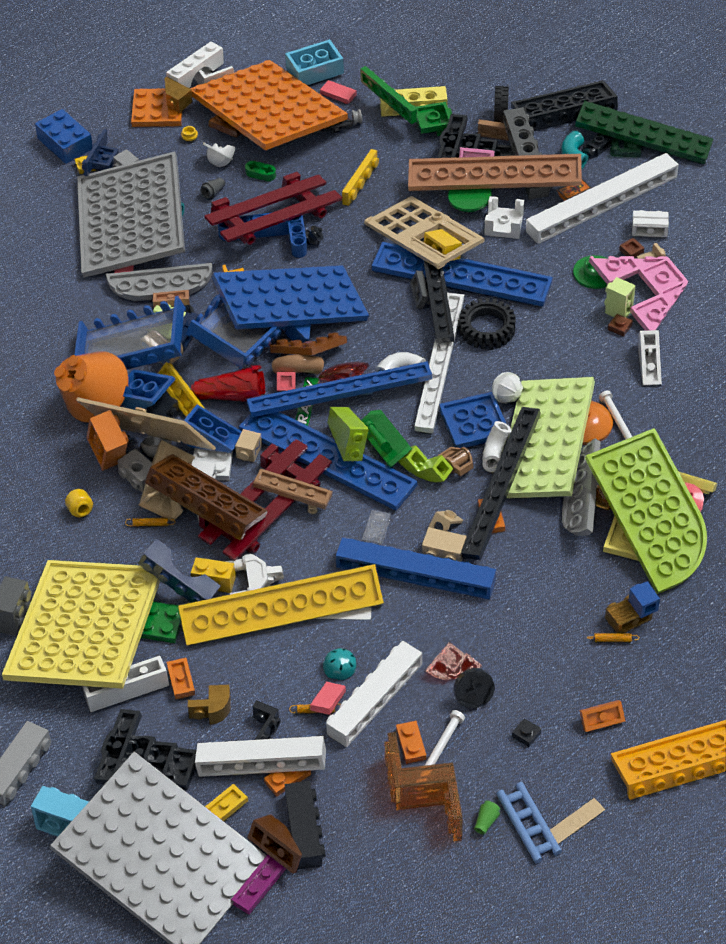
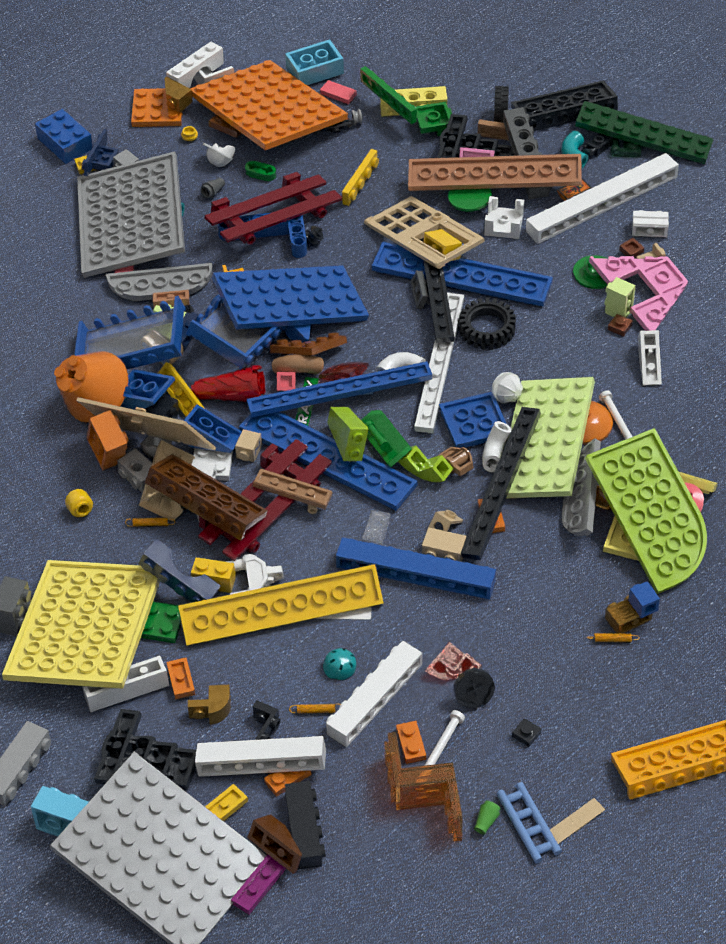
(328, 698): coral tile -> none
(602, 715): orange plate -> none

